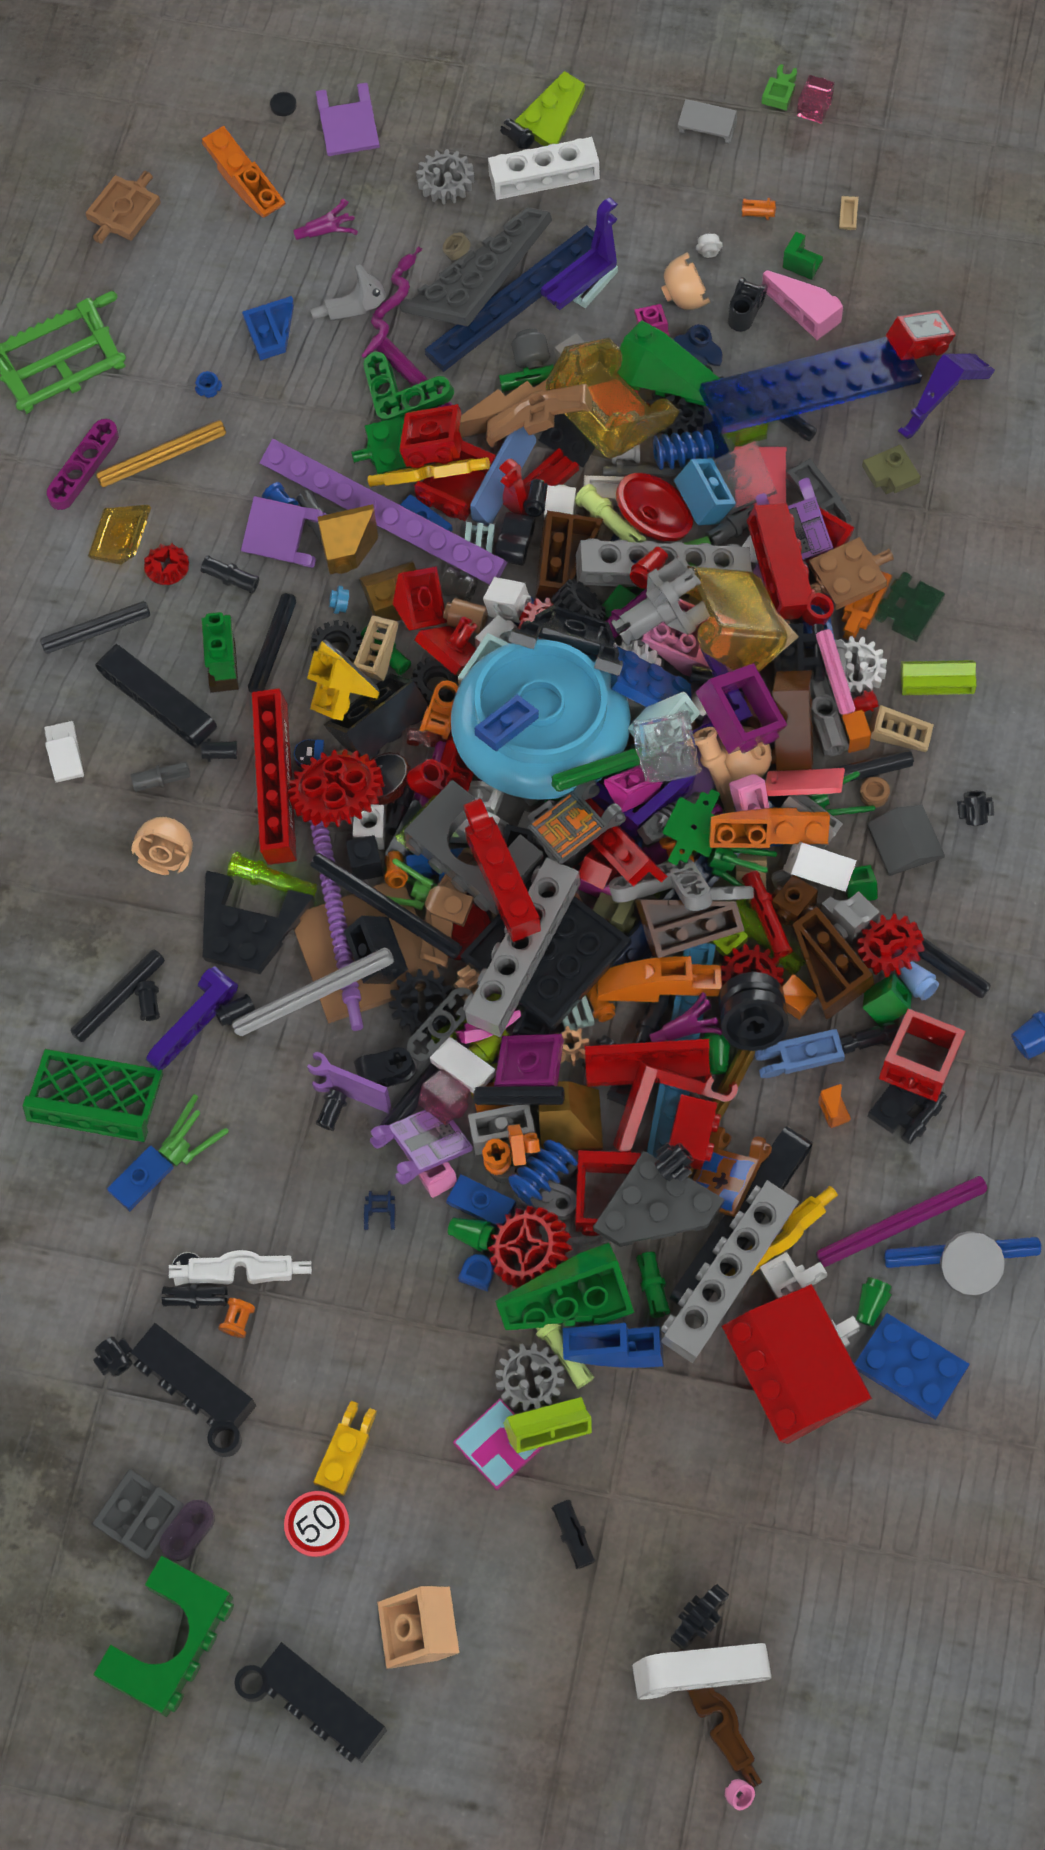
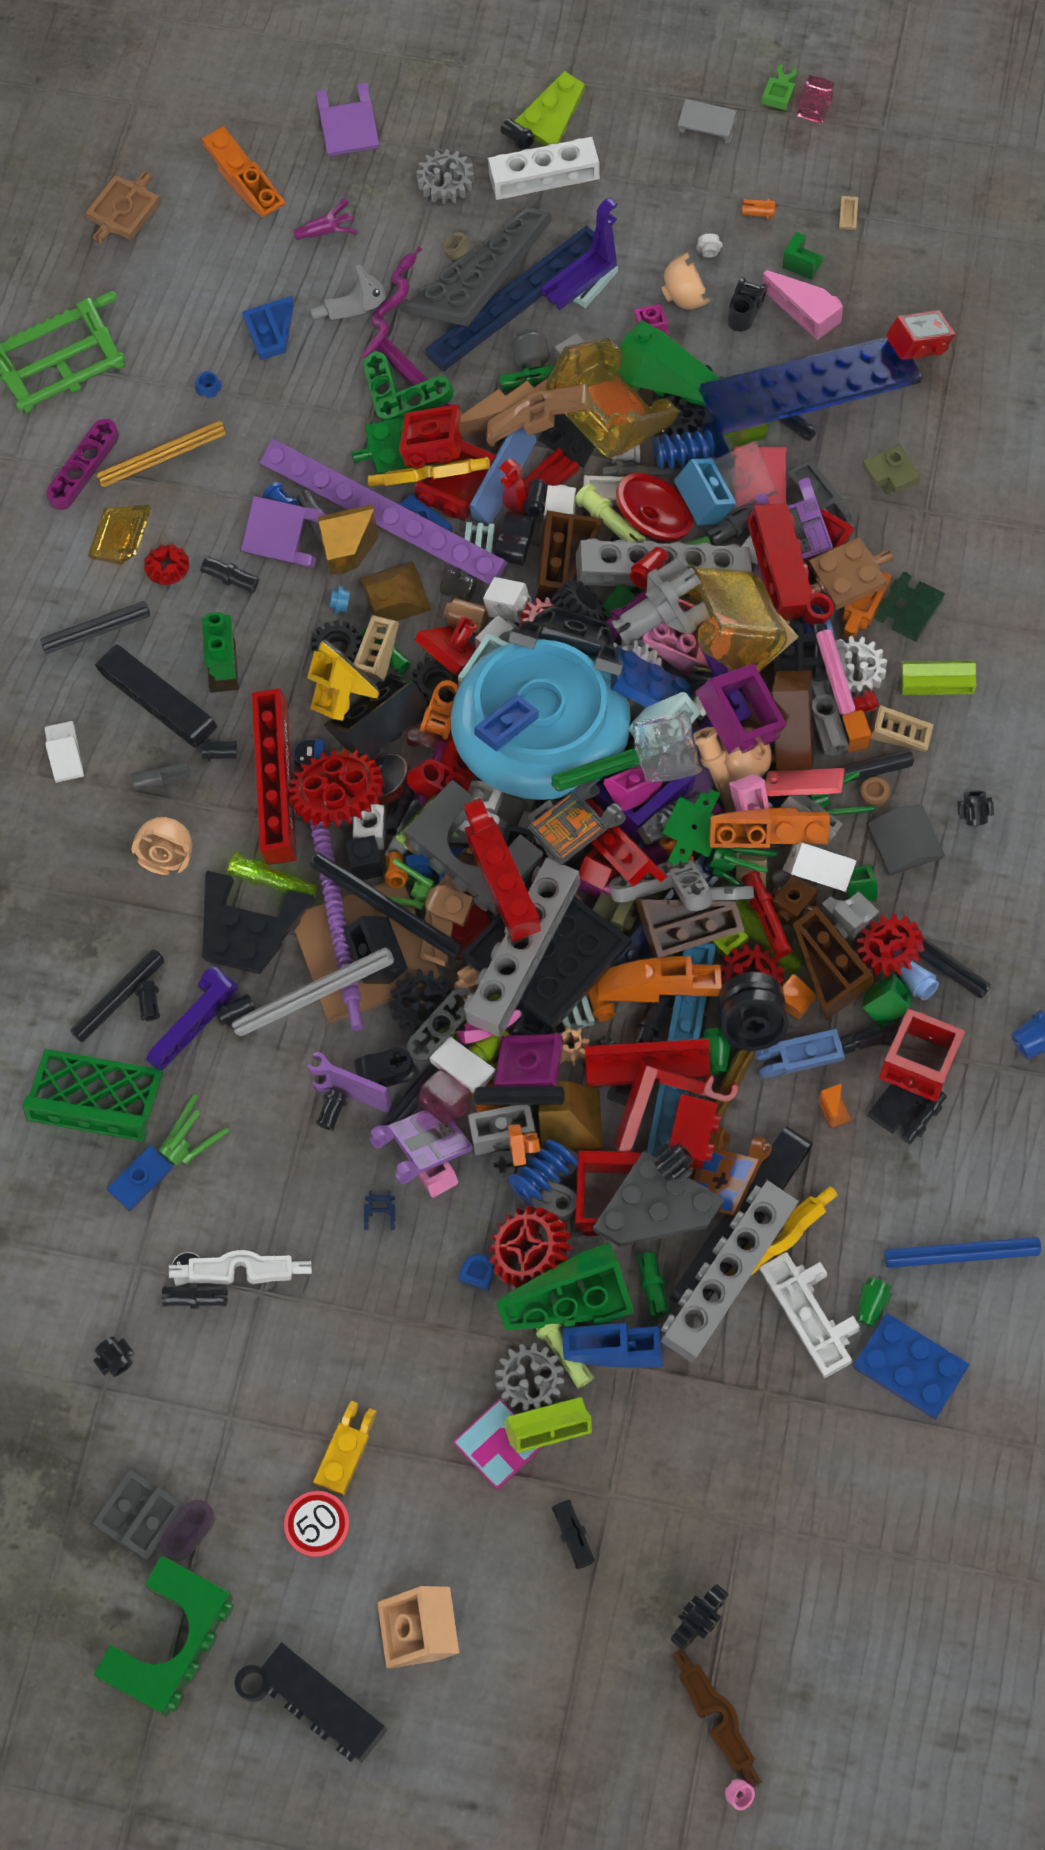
(196, 1382): black hinge -> none
(236, 1329): orange bush -> none
(272, 643): black axle -> none
(283, 104): black piece -> none
(419, 598): red slope -> none
(472, 1232): green cone -> none
(480, 1201): blue plate -> none
(496, 1167): orange bush -> none
(688, 1023): magenta piece -> none
(700, 1669): white beam -> none
(705, 350): dark blue plate -> none
(796, 1363): red slope -> none
(901, 1221): magenta axle -> none
(945, 377): dark purple hinge -> none
(972, 1263): light grey tile -> none

